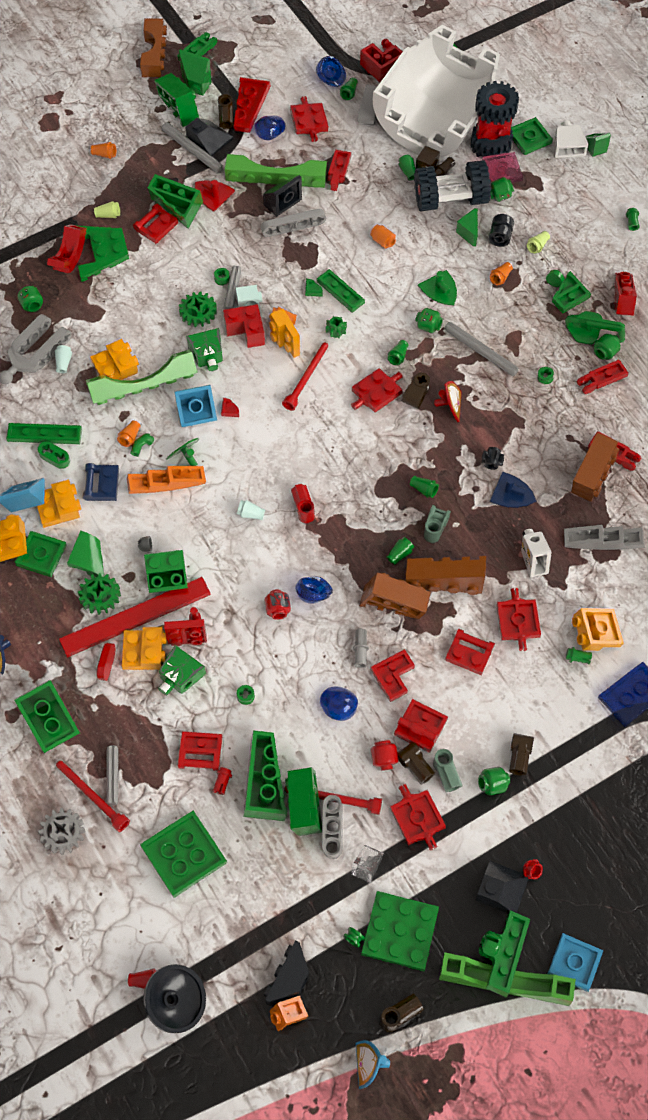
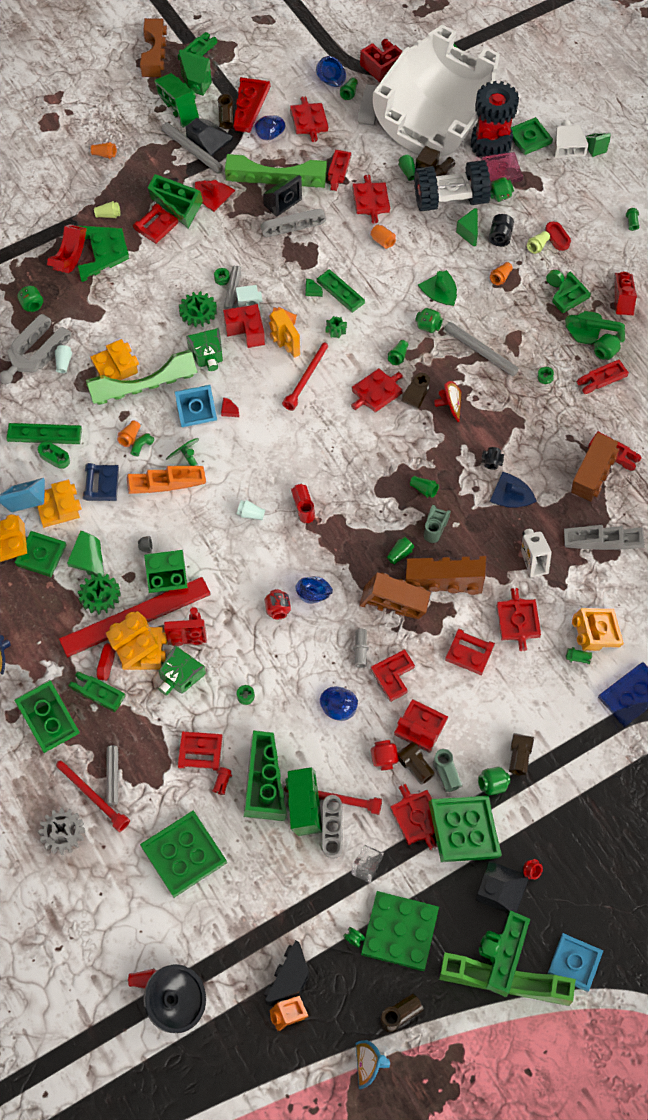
(98, 691): none -> green hinge
(132, 638): none -> light orange plate
(371, 198): none -> red plate
(464, 829): none -> green plate
(558, 236): none -> red tile

